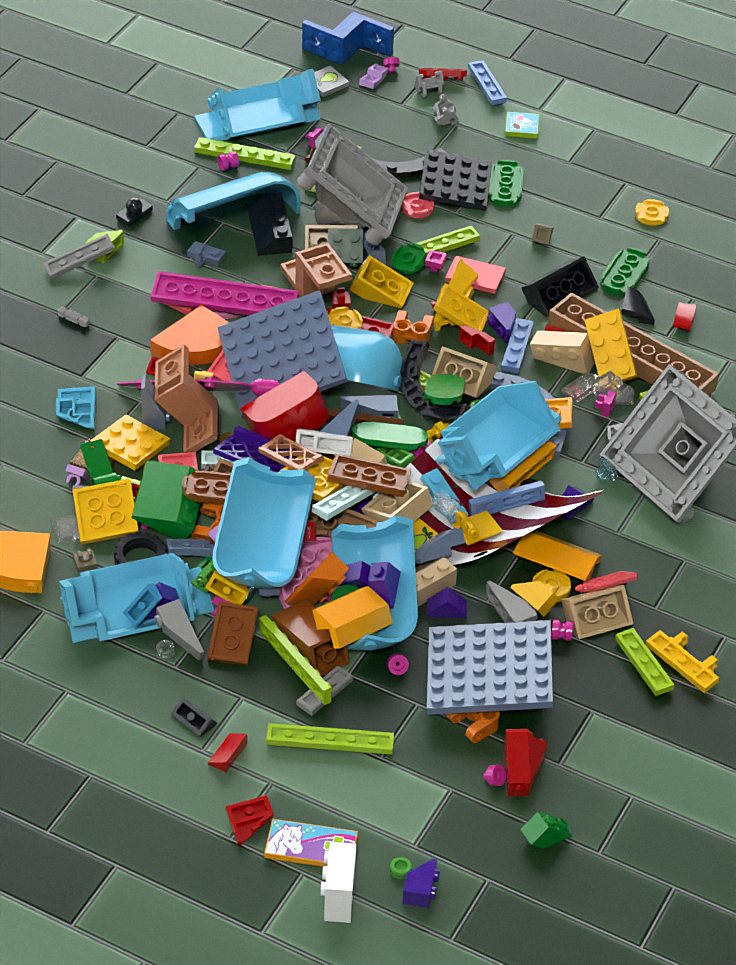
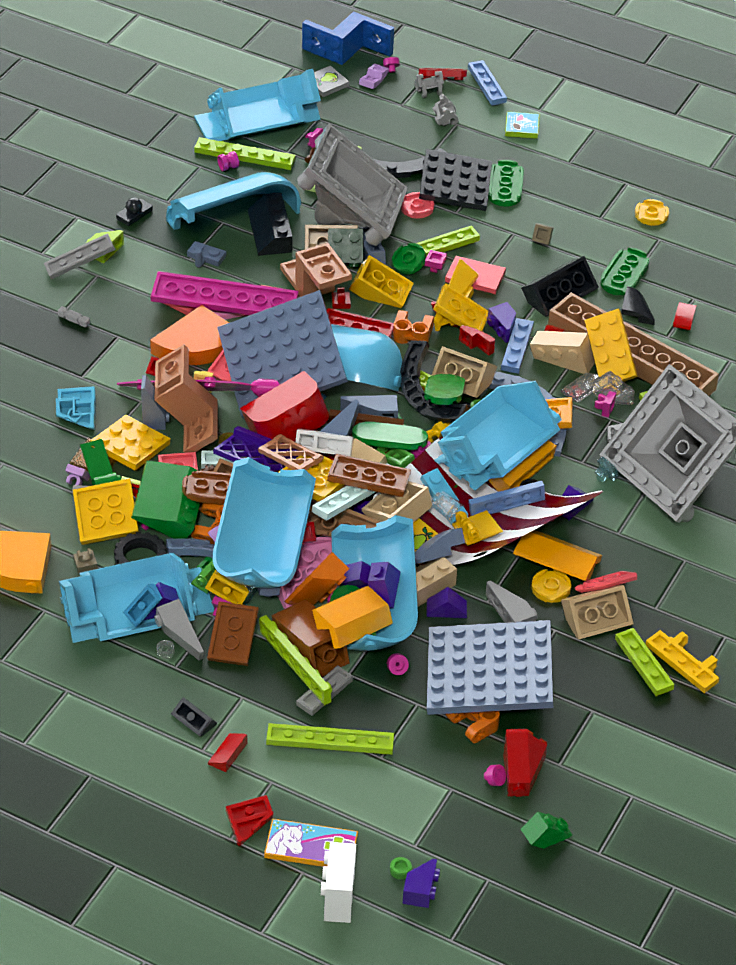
(65, 529): clear slope -> none
(345, 317): yellow tile -> none
(537, 595): yellow slope -> none
(562, 630): dark pink wheel -> none

